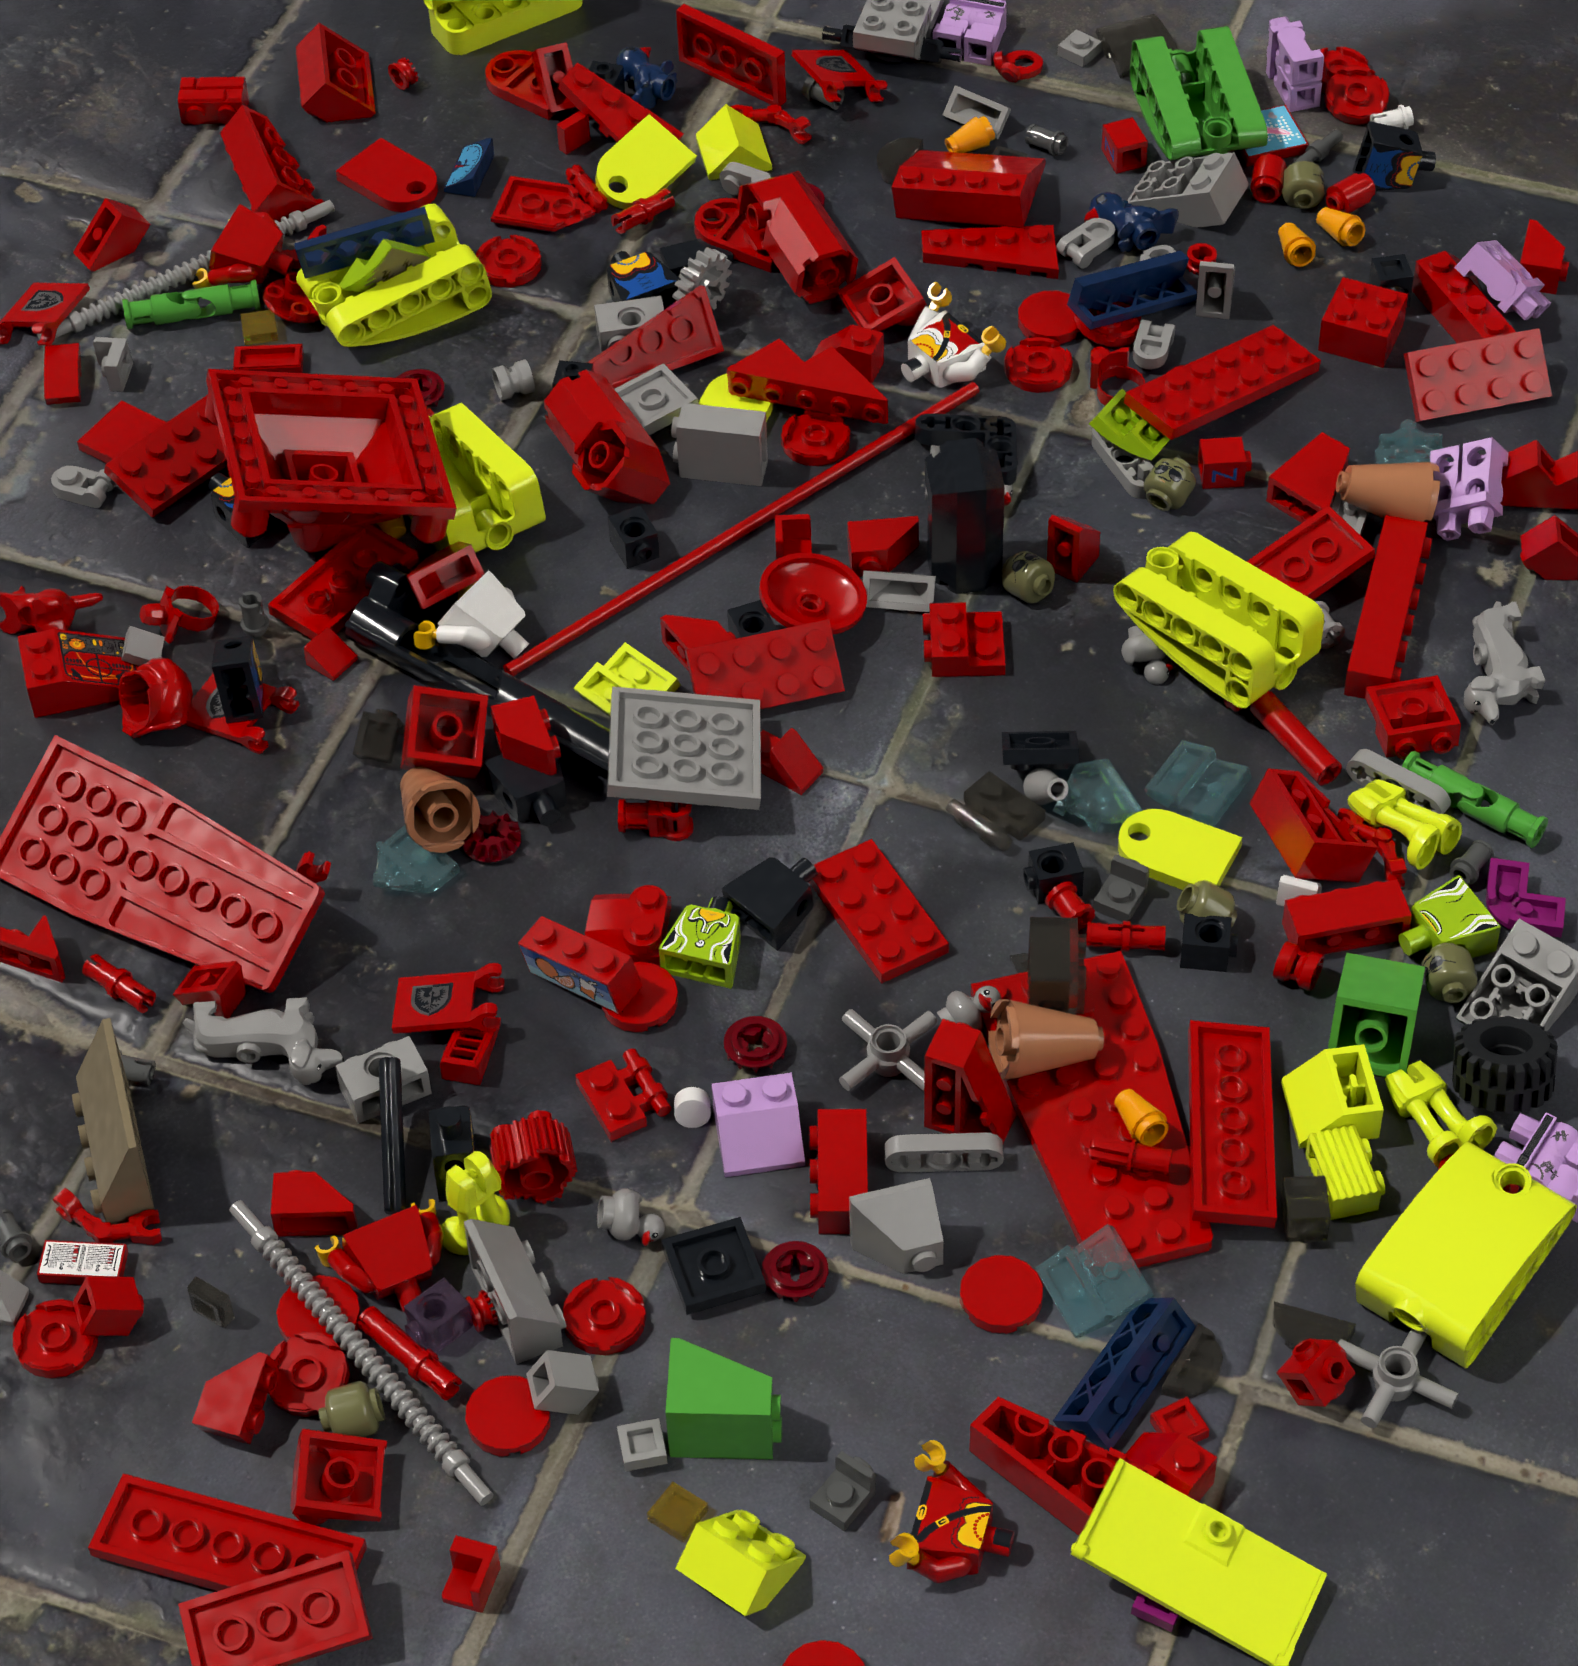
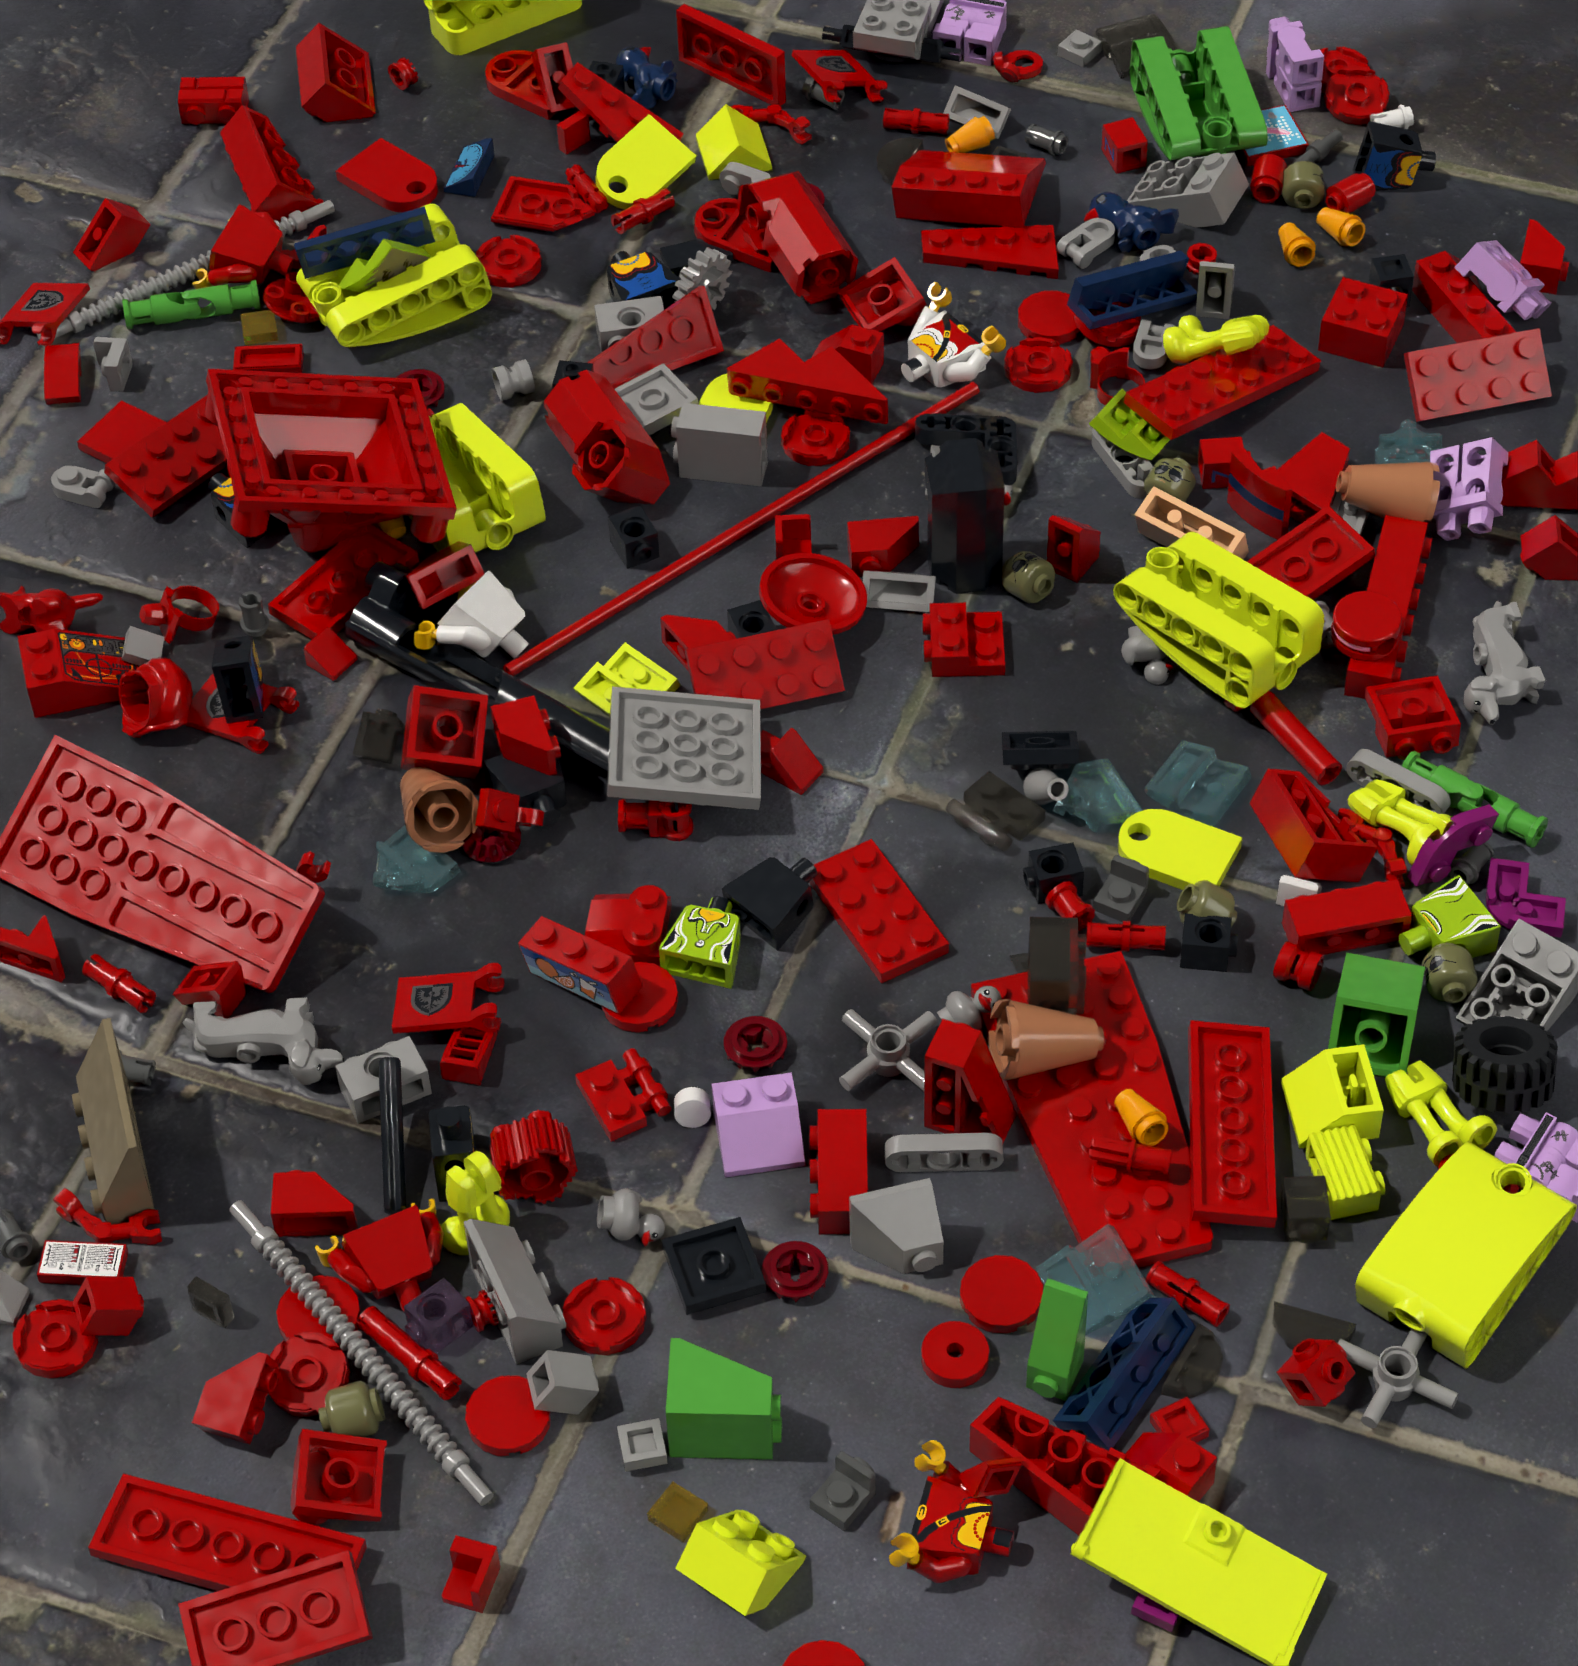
(501, 813): none -> red plate
(916, 121): none -> red pin
(955, 1371): none -> red piece
(991, 1477): none -> red slope
(1058, 1340): none -> bright green slope
(1168, 519): none -> light nougat brick
(1192, 342): none -> neon yellow piece
(1210, 1308): none -> red pin
(1259, 495): none -> red slope
(1366, 625): none -> red head
(1436, 856): none -> magenta plate

